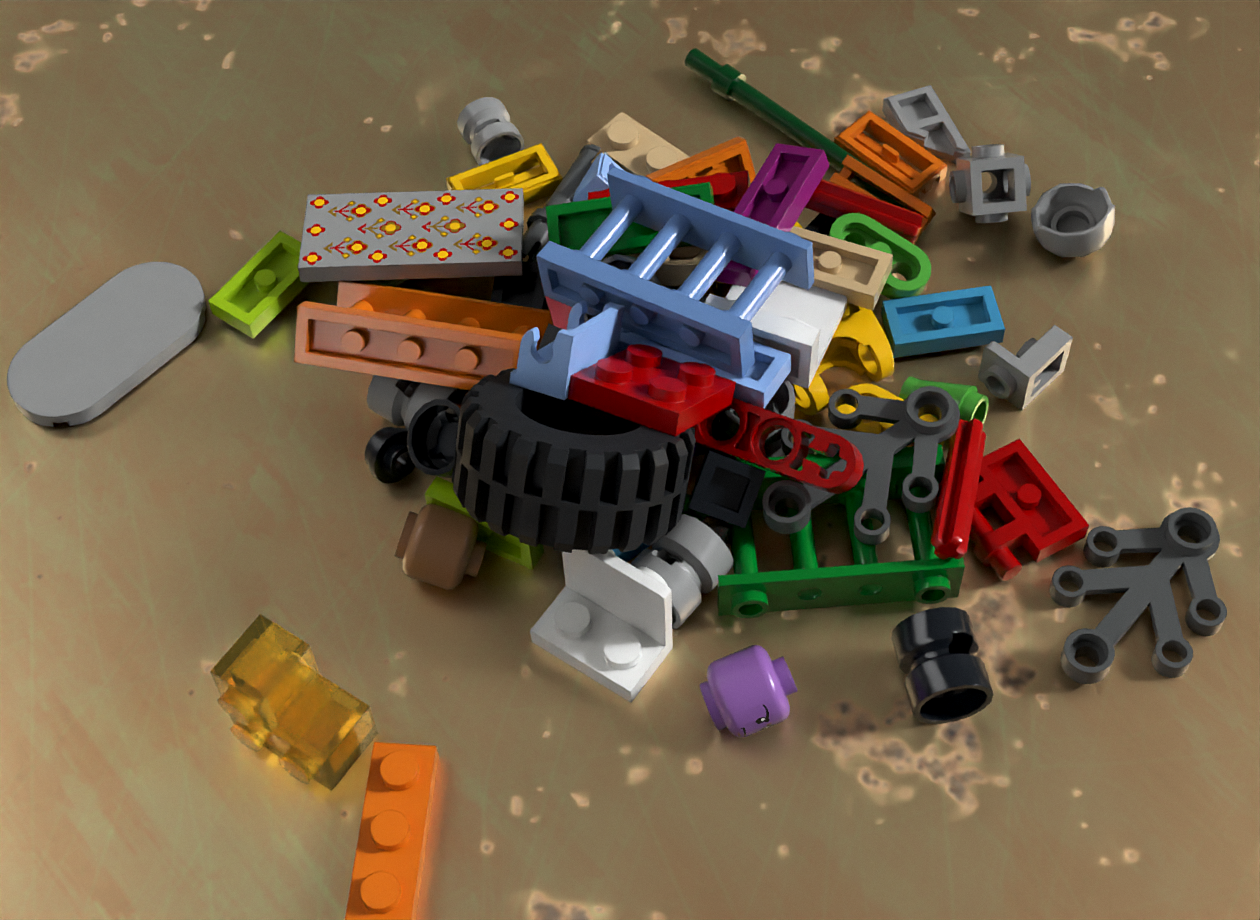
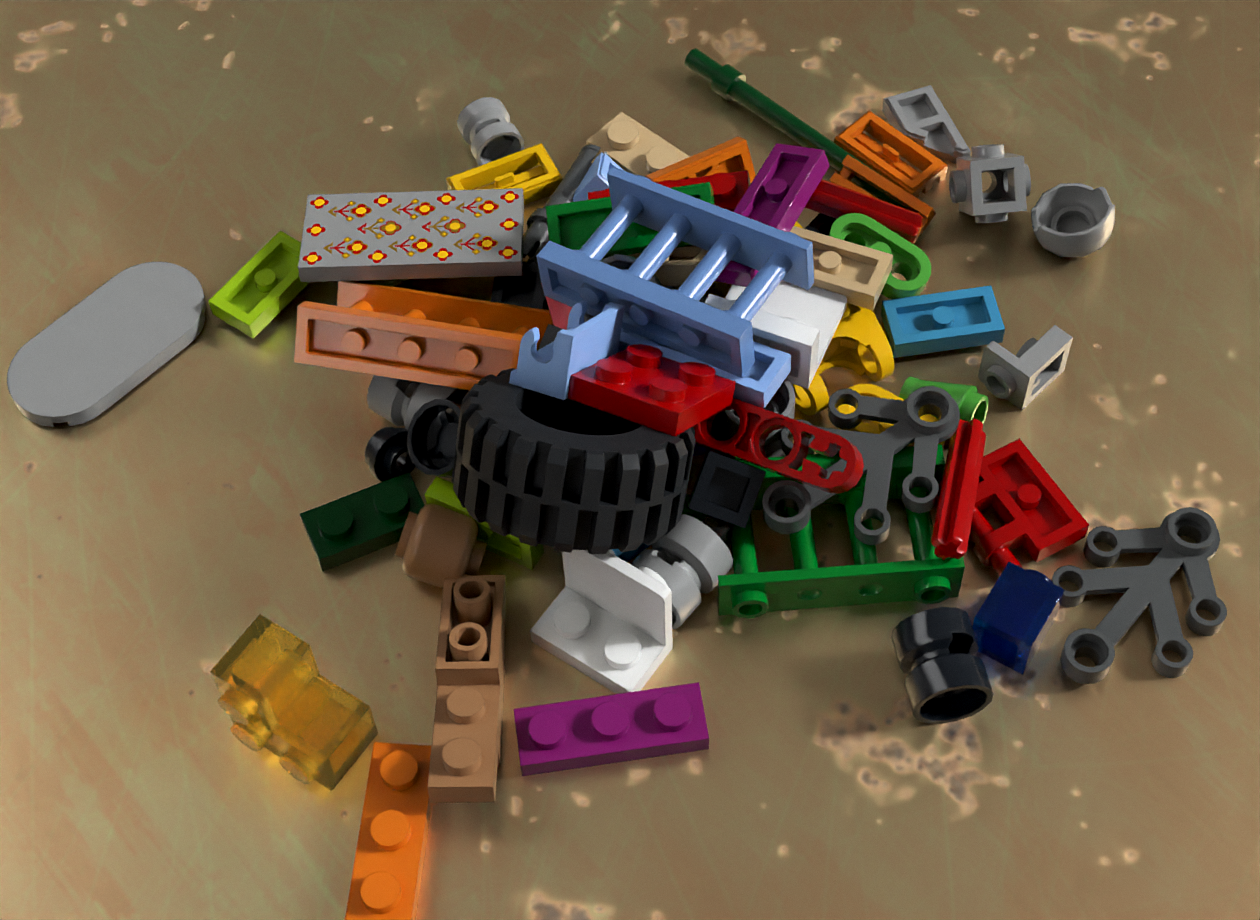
(361, 521): none -> dark green plate
(469, 690): none -> medium nougat slope
(611, 729): none -> magenta plate
(748, 691): medium lavender head -> none
(1017, 616): none -> clear blue brick

